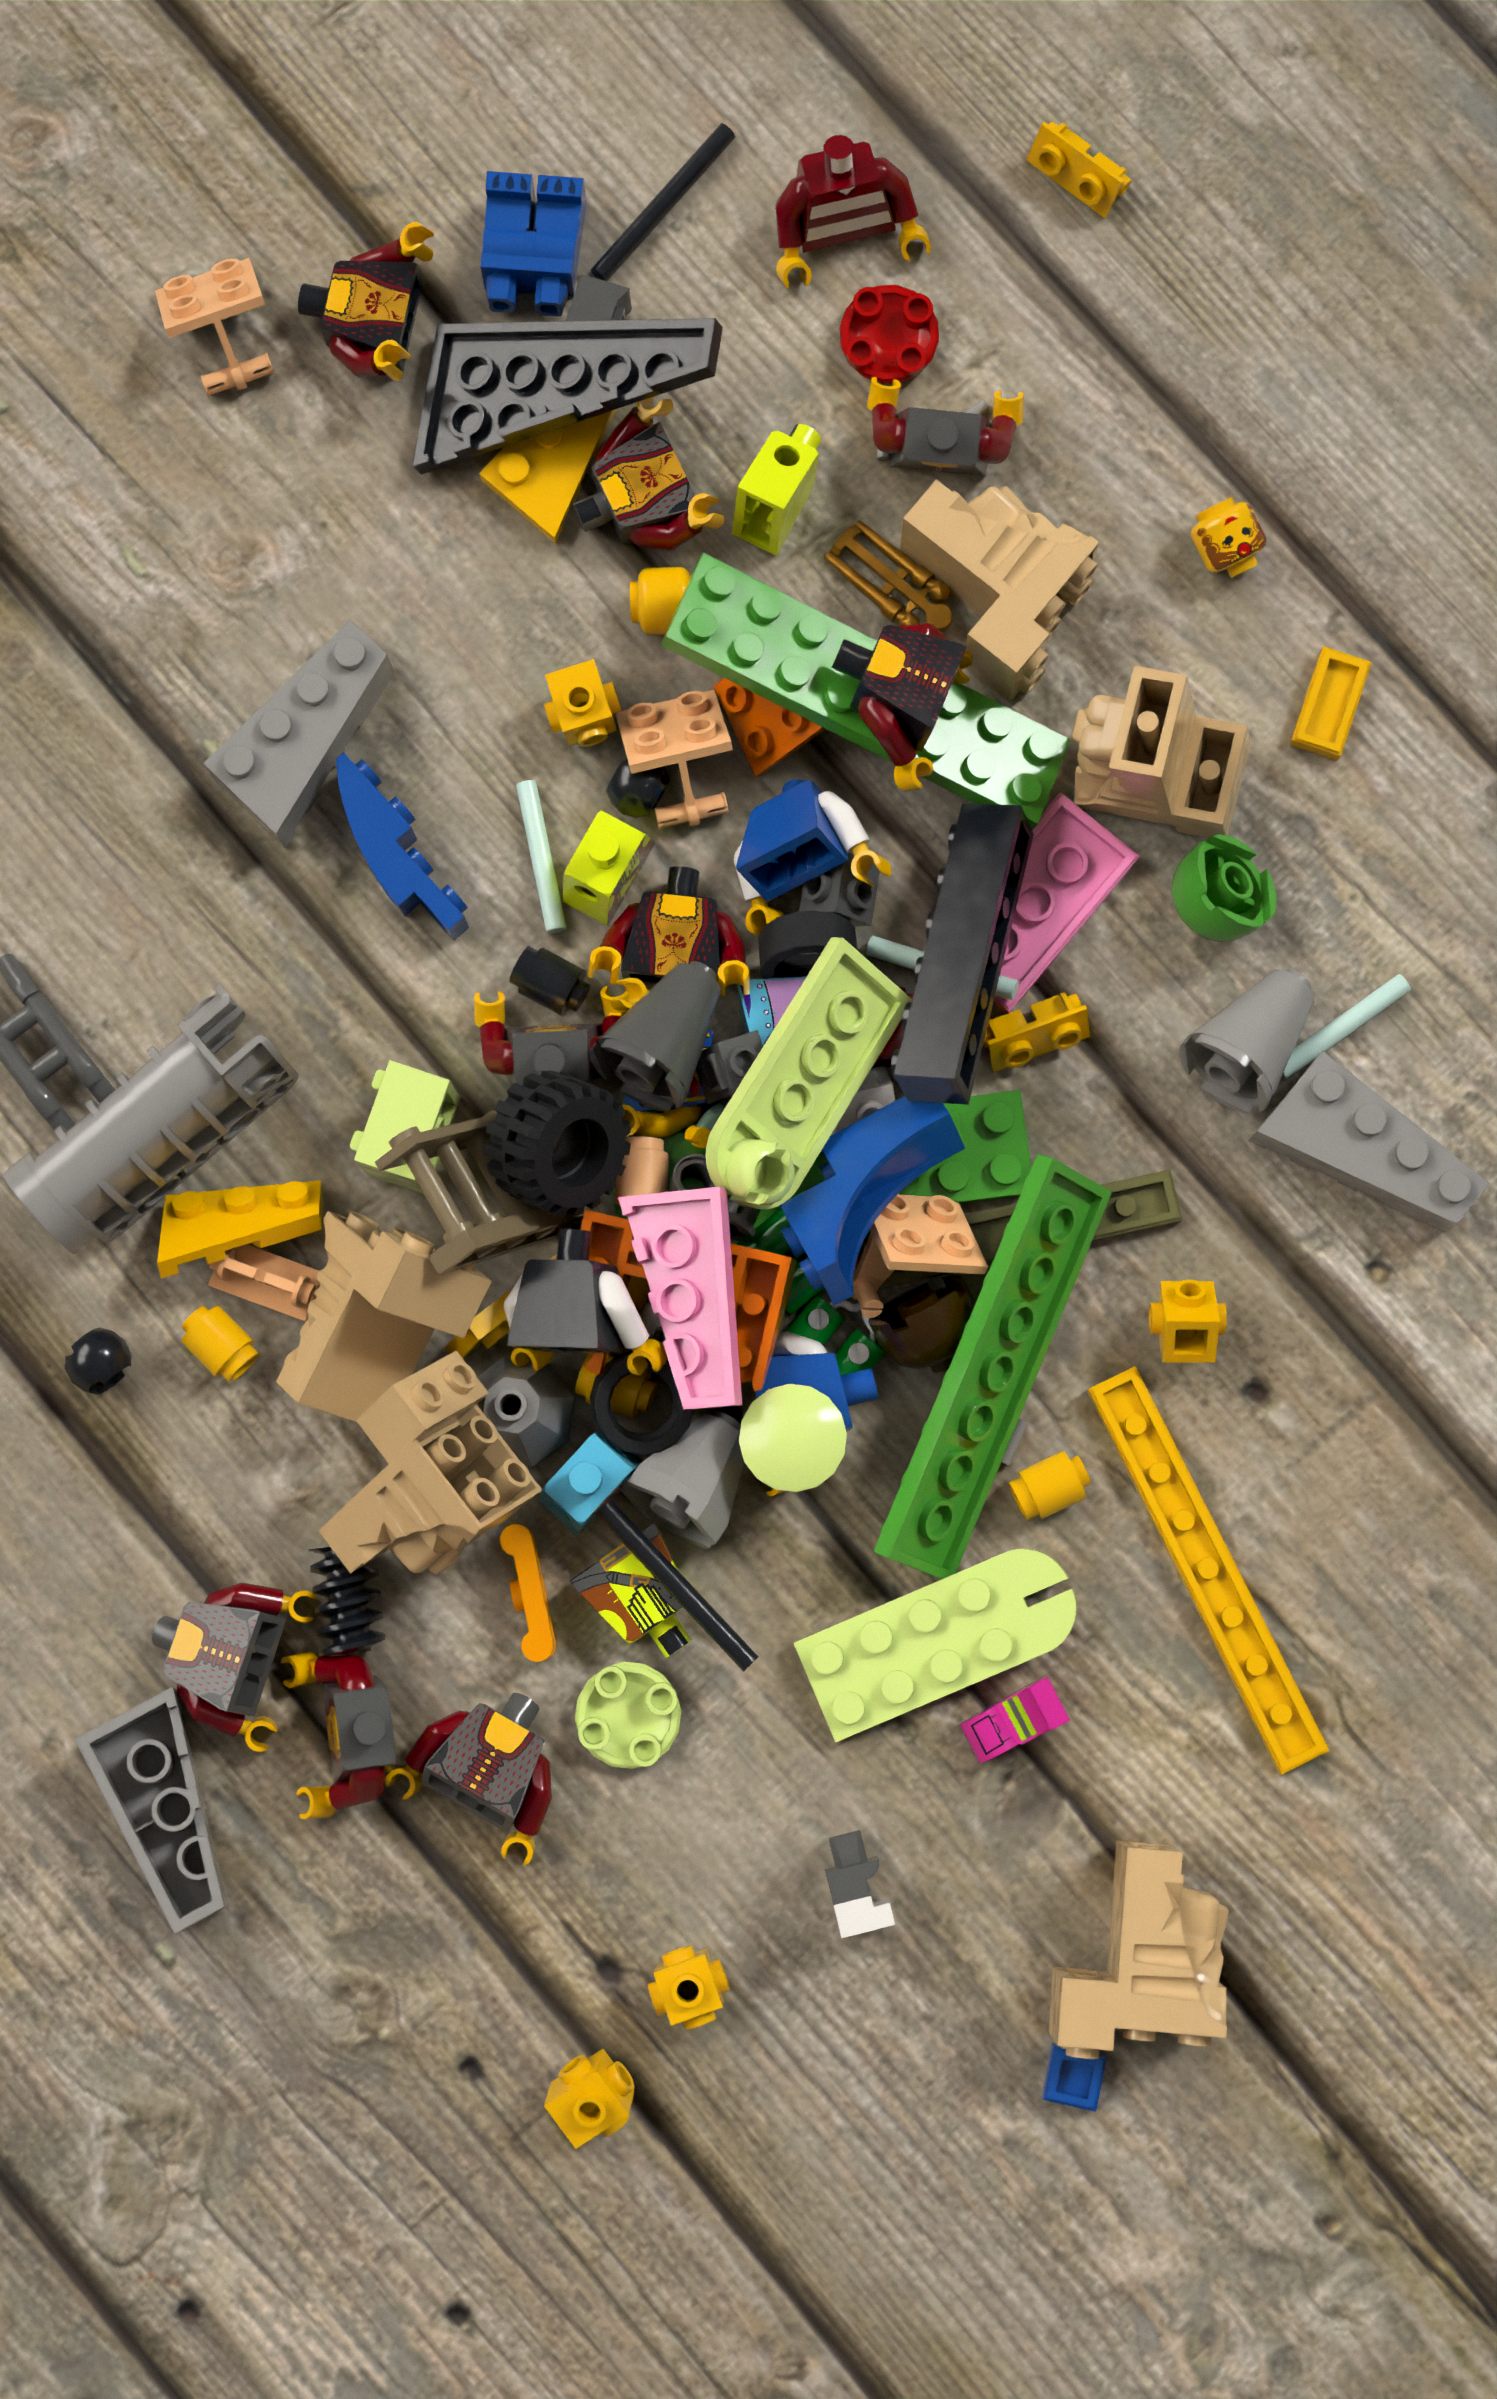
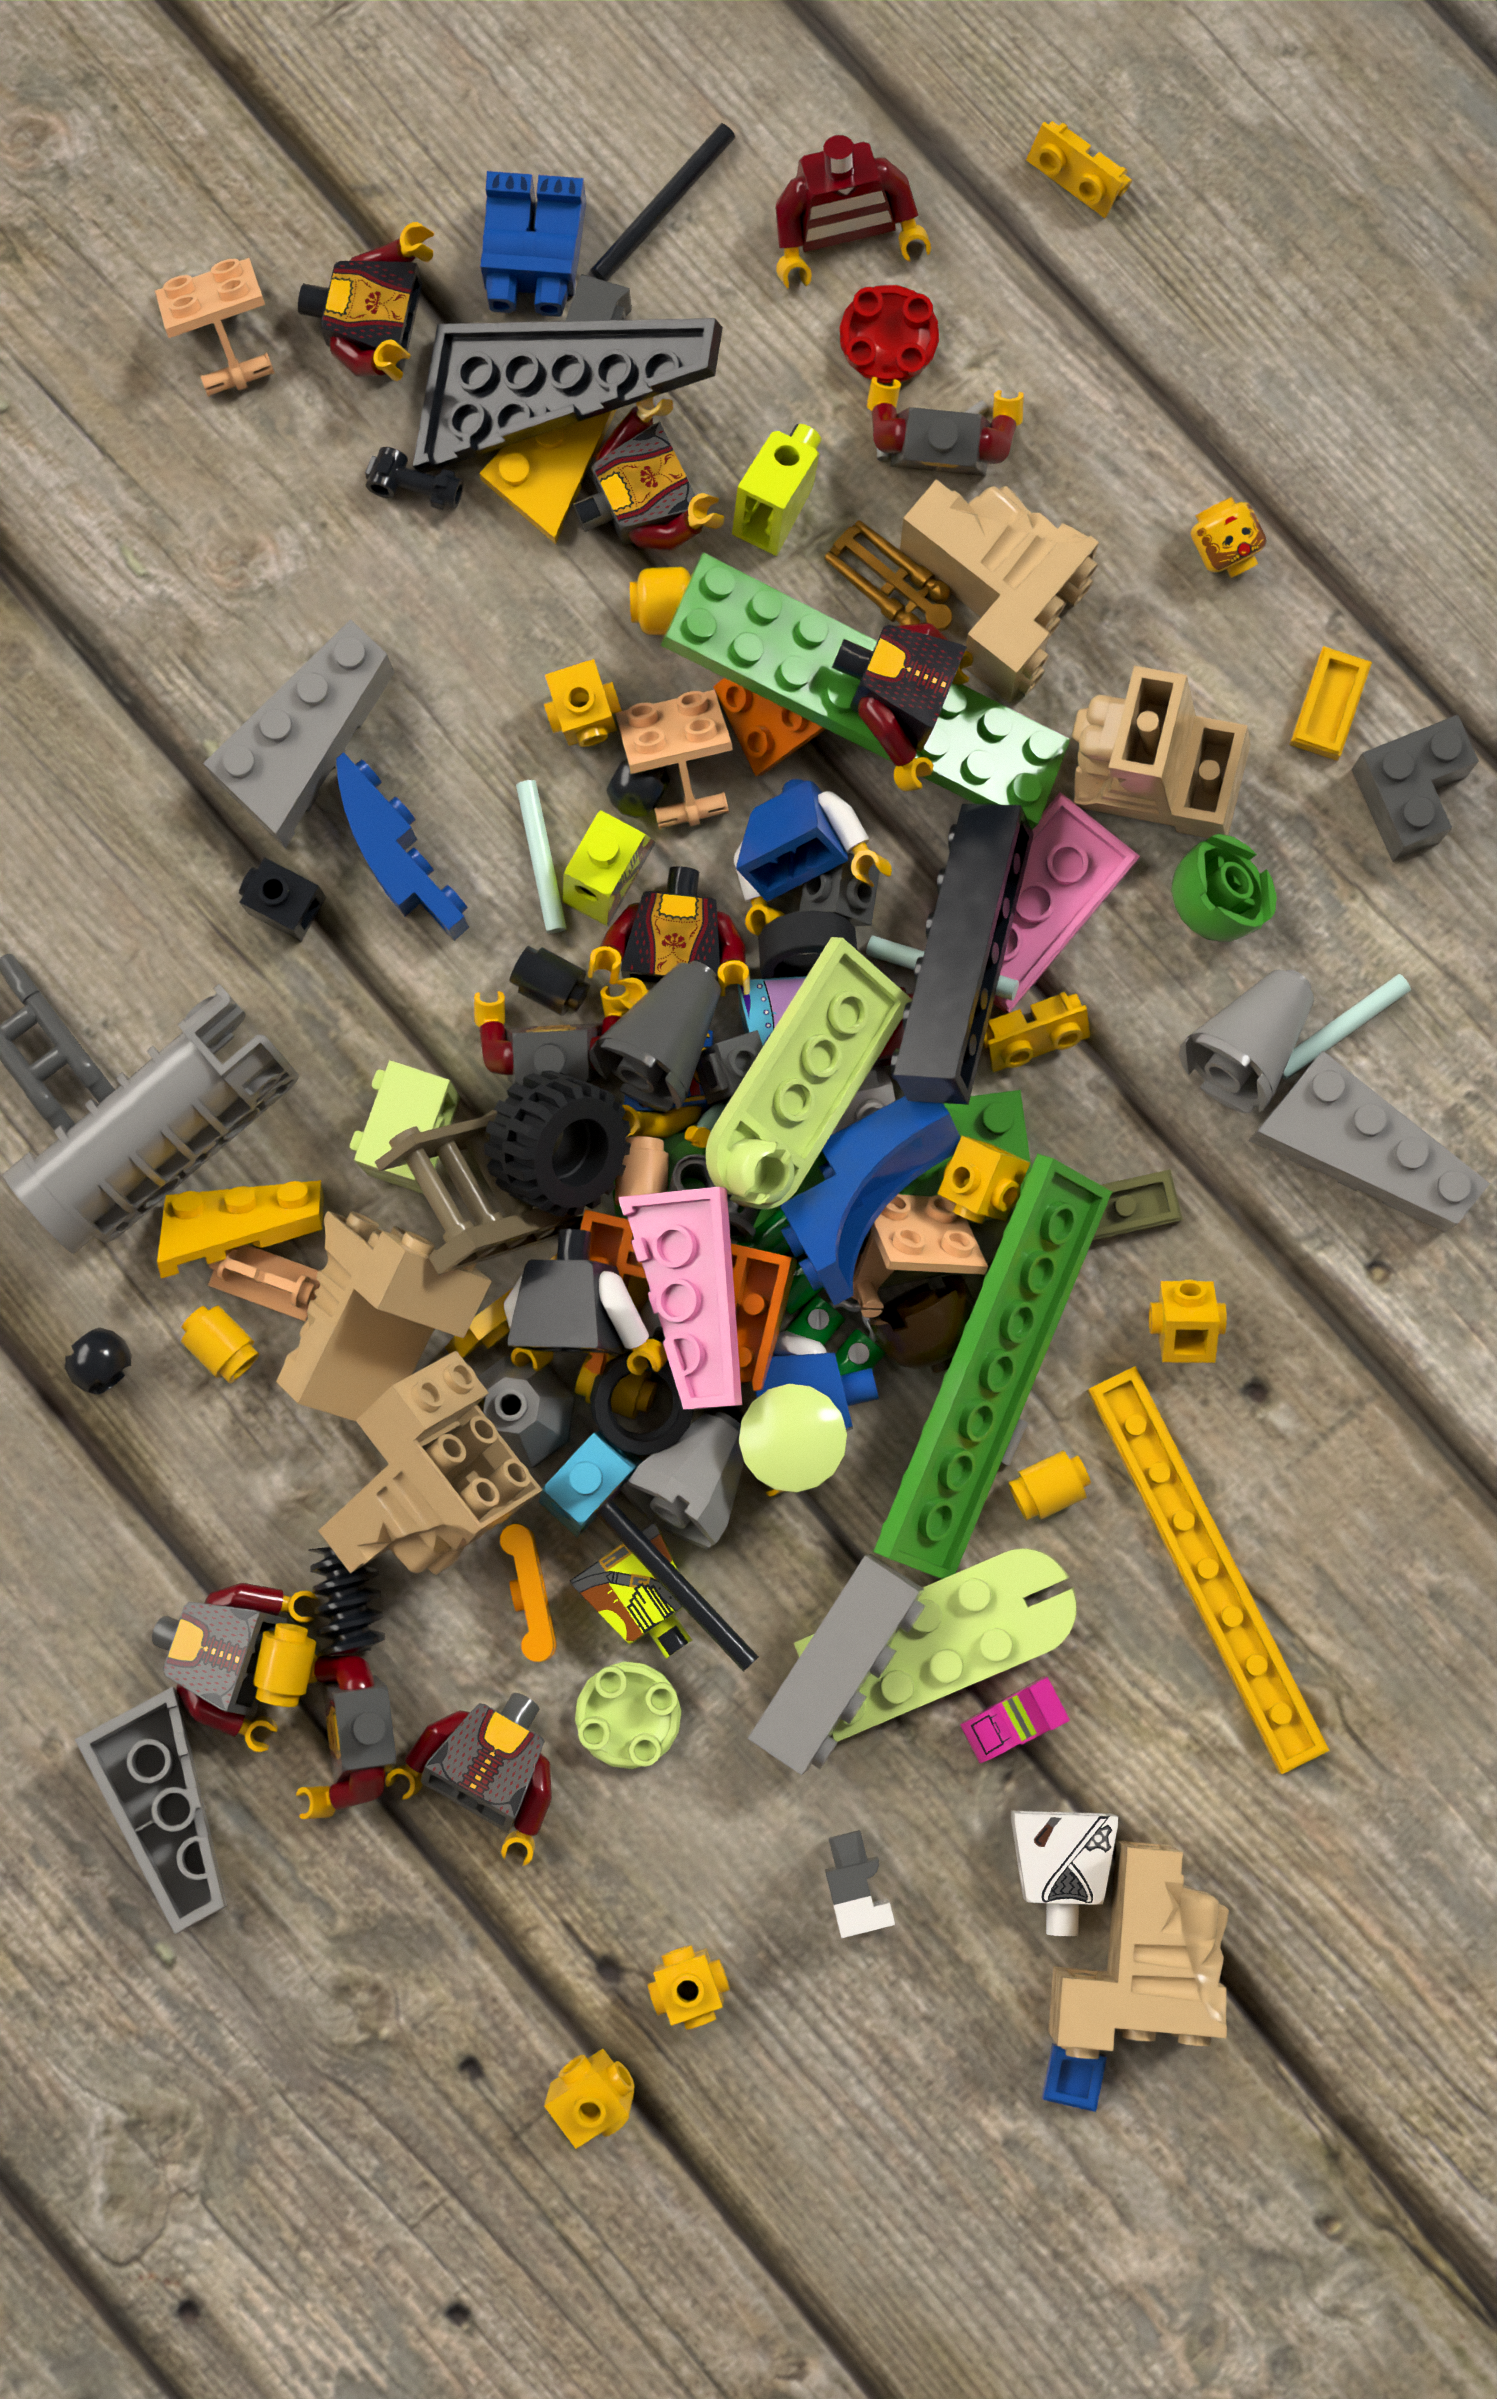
(281, 898): none -> black brick
(284, 1665): none -> yellow brick
(389, 471): none -> black bar
(836, 1665): none -> light grey brick
(983, 1180): none -> yellow brick
(1063, 1862): none -> white torso
(1402, 784): none -> dark grey brick

